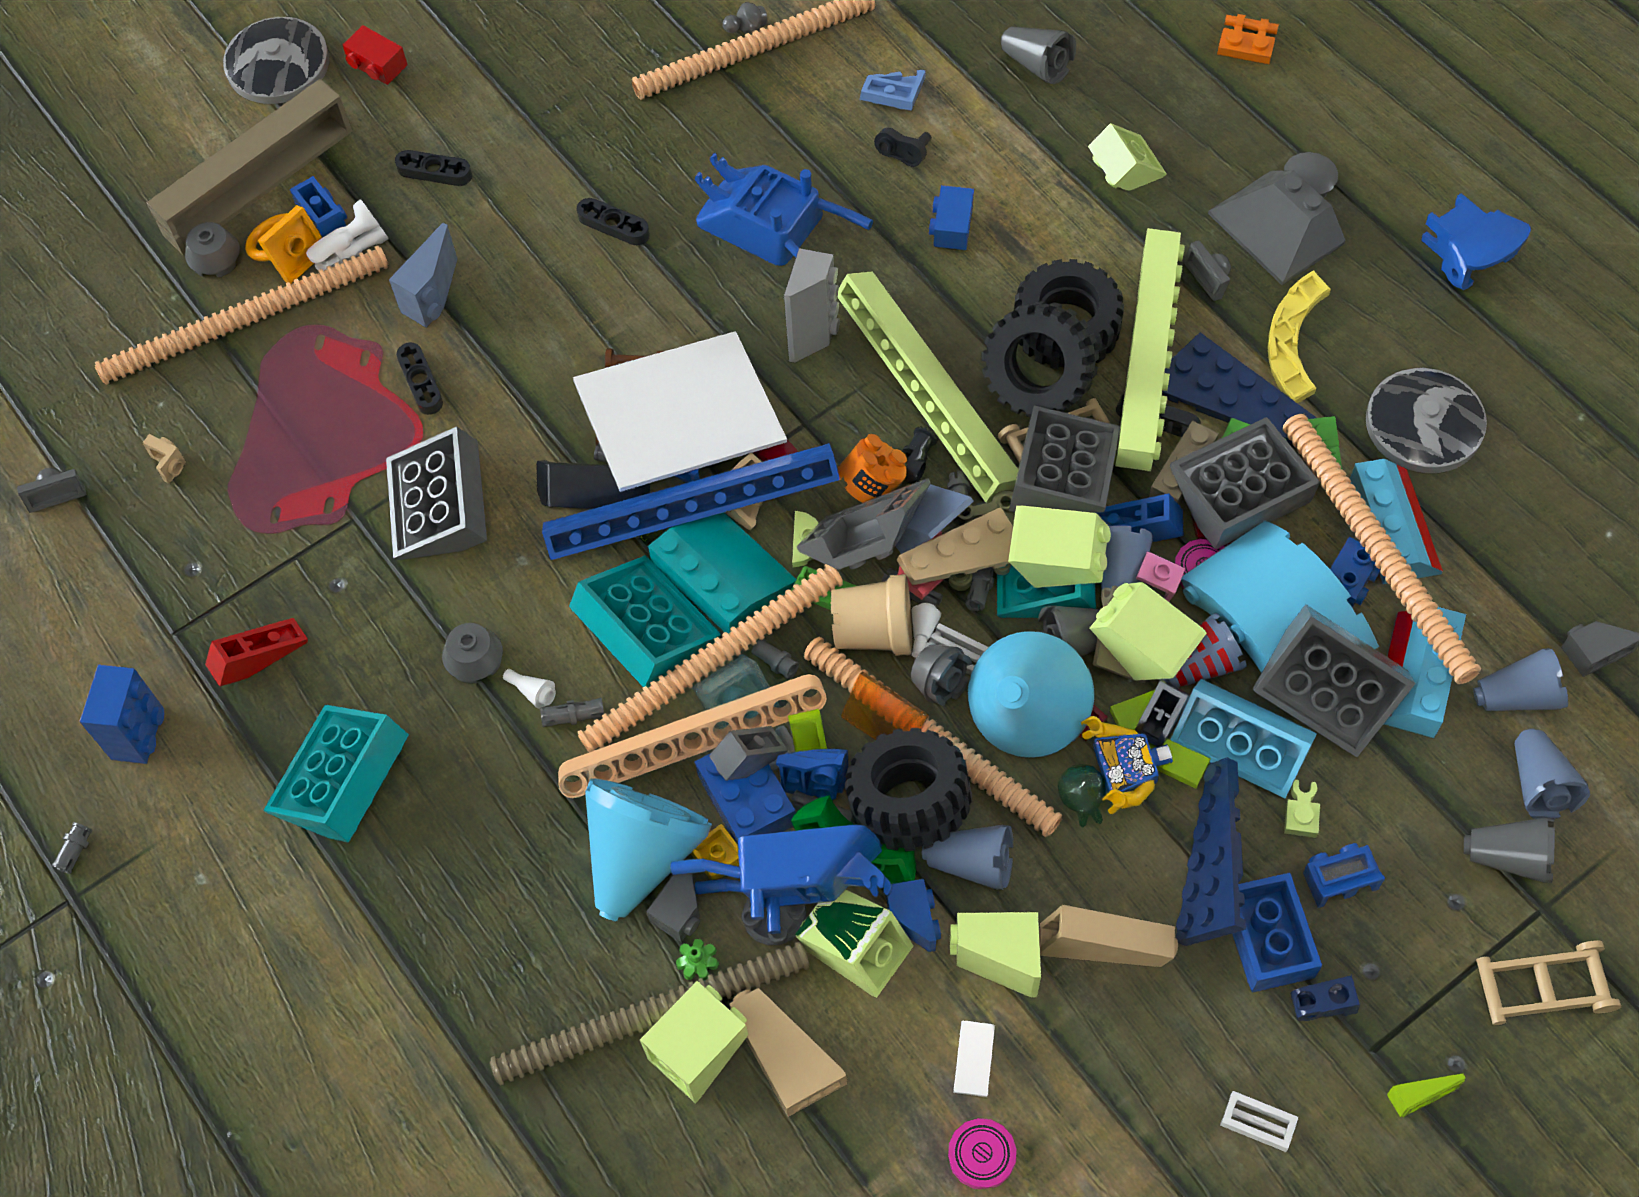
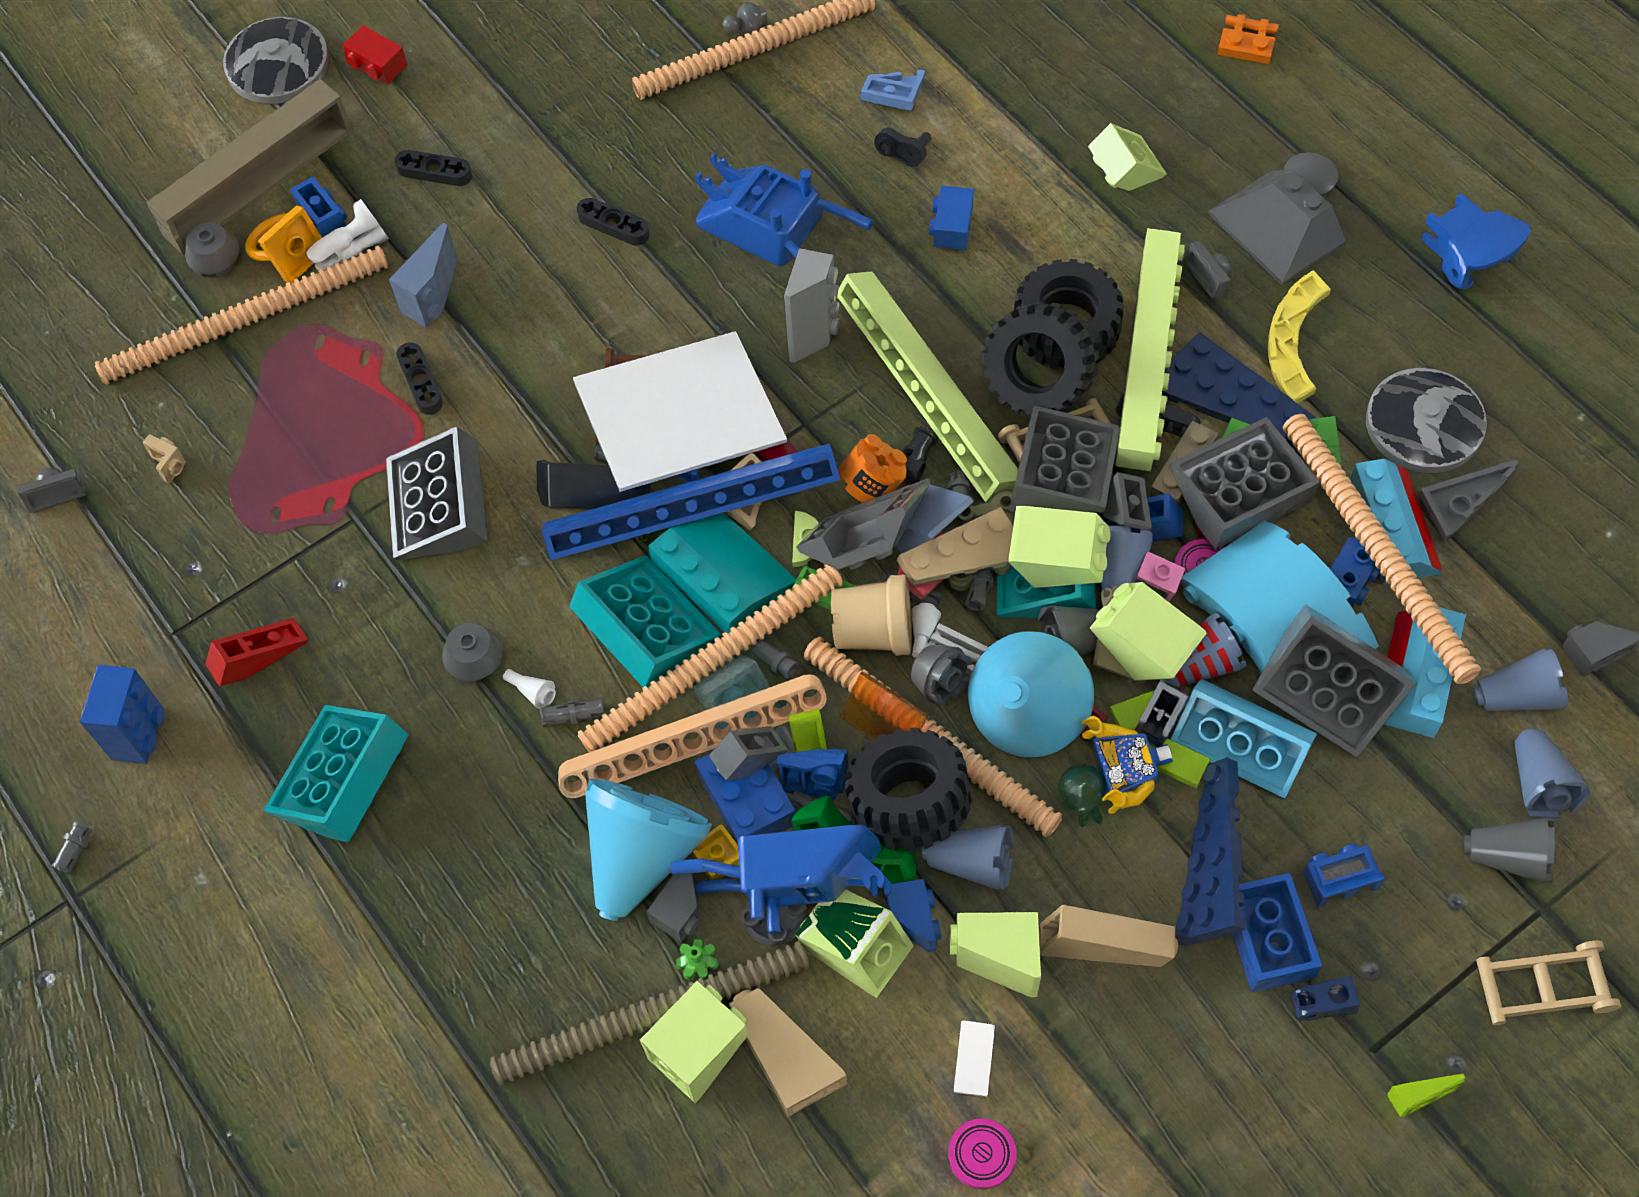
(1040, 51): dark grey cone -> none
(1128, 502): none -> dark grey slope
(1281, 1144): white tile -> none
(1301, 813): yellowish green plate -> none
(1458, 499): none -> dark grey wing

